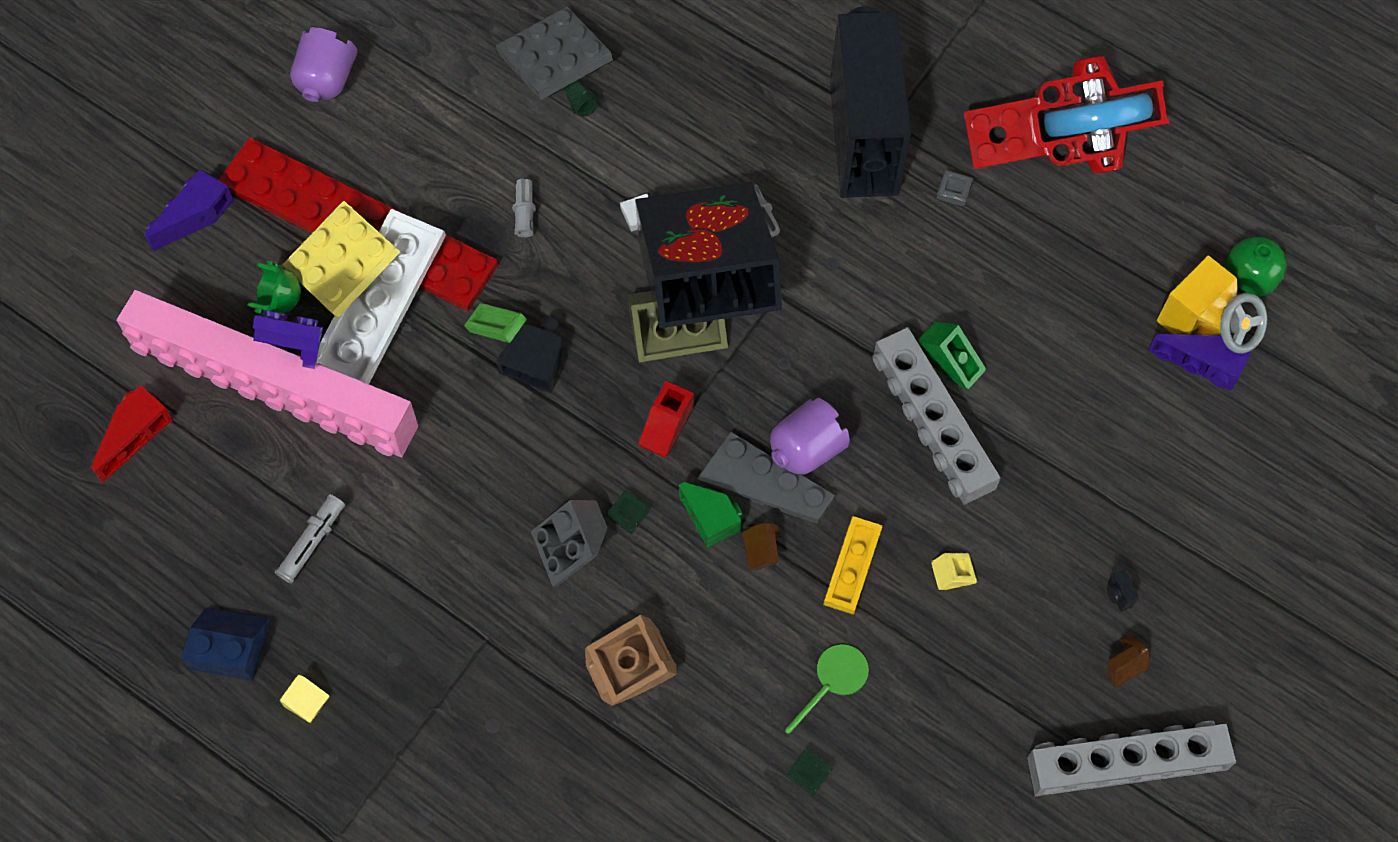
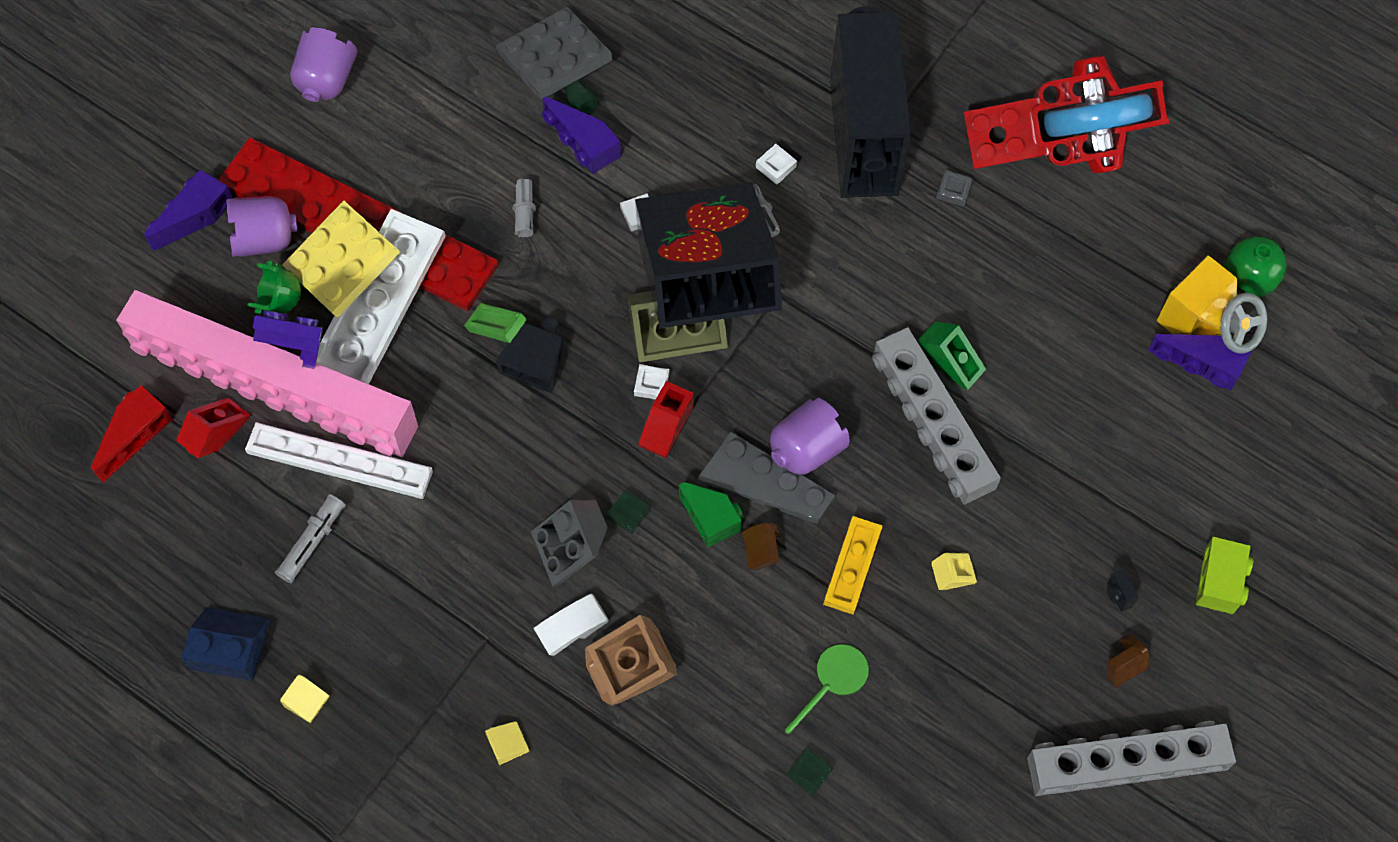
(211, 427): none -> red slope
(260, 225): none -> medium lavender cylinder
(339, 460): none -> white tile
(507, 742): none -> light yellow slope
(571, 623): none -> white slope
(587, 136): none -> dark purple slope
(650, 381): none -> white tile
(776, 164): none -> white plate
(1224, 575): none -> lime brick

